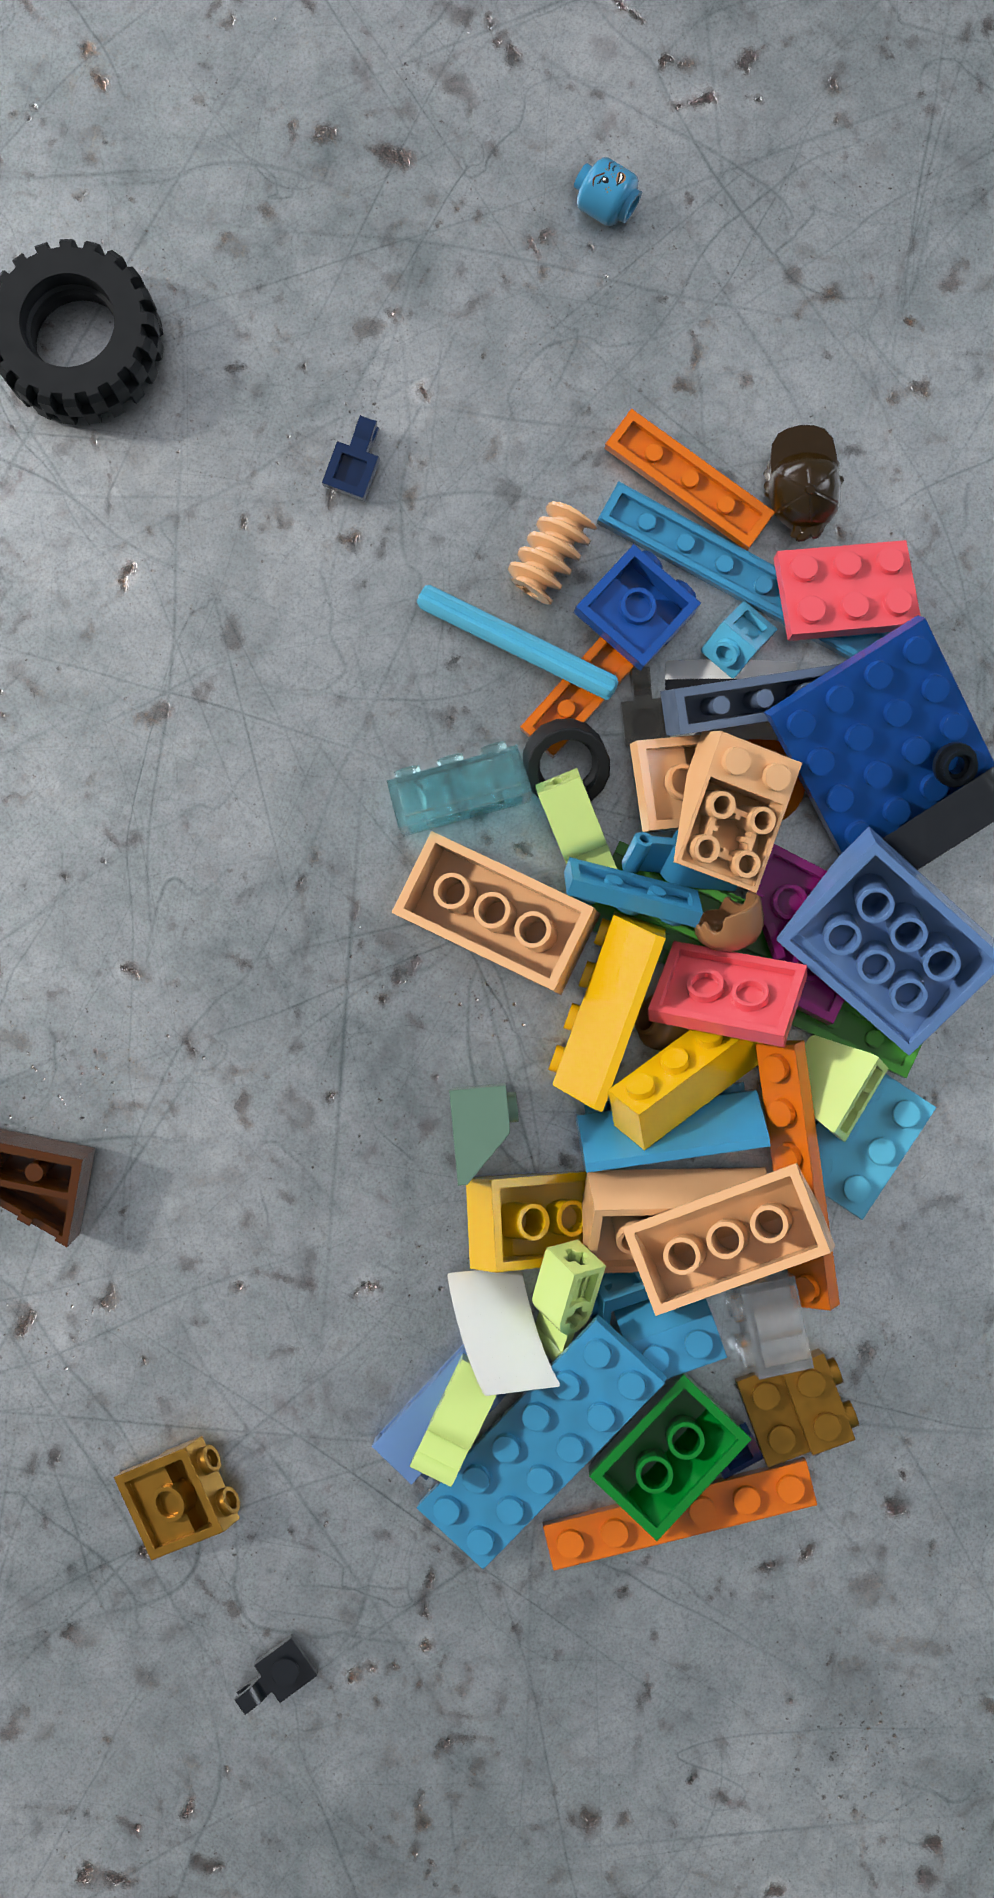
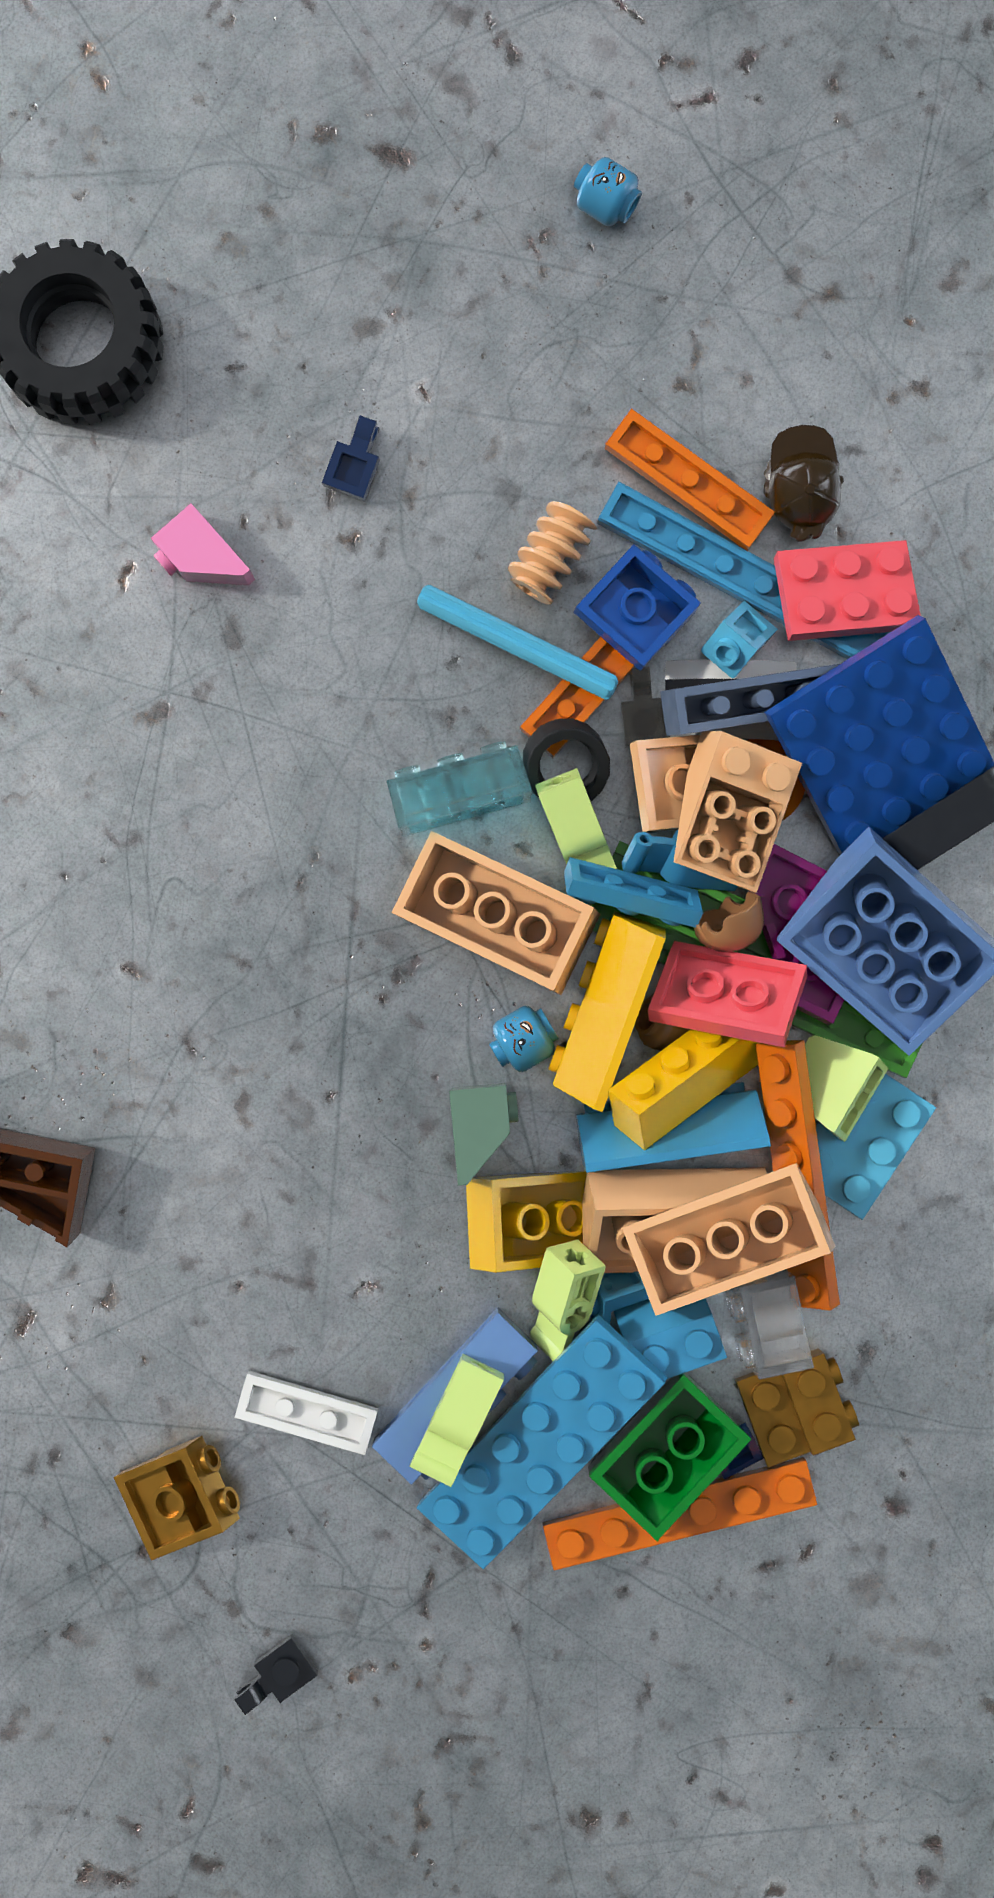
(198, 551): none -> bright pink slope
(306, 1412): none -> white plate
(500, 1332): white sticker -> none
(523, 1039): none -> dark azure head
(965, 769): black plate -> none

